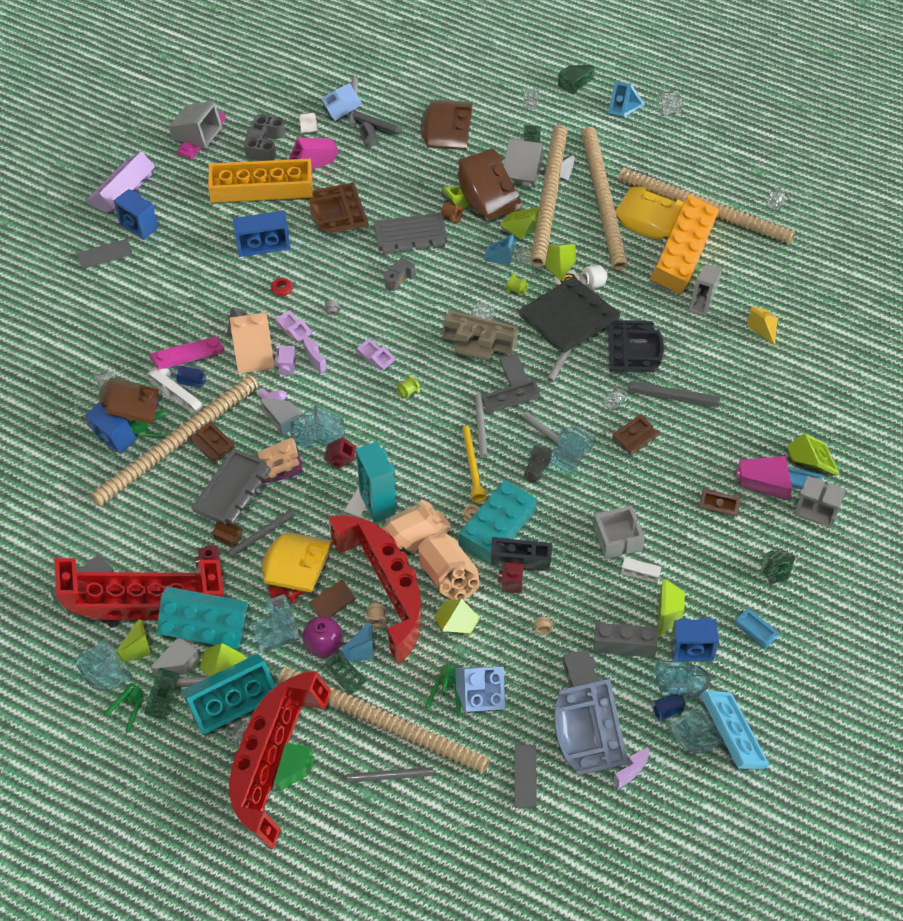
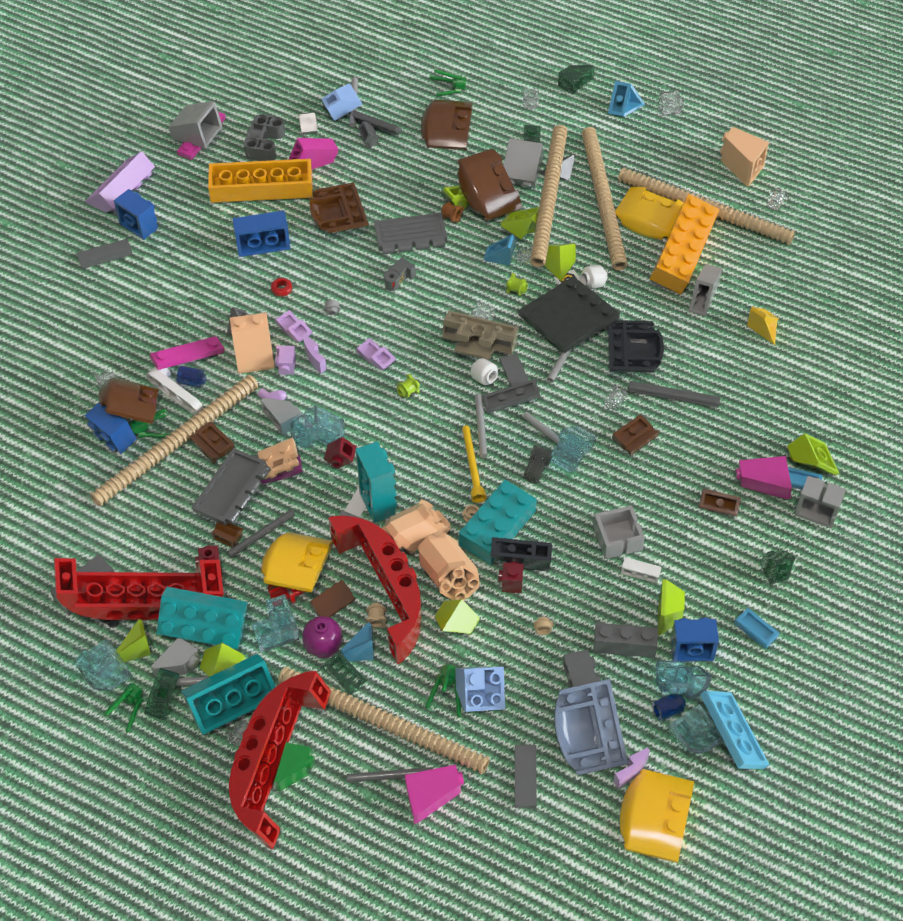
(432, 790): none -> dark pink slope
(458, 82): none -> green plant
(484, 371): none -> white head
(655, 814): none -> yellow slope
(743, 154): none -> light nougat slope

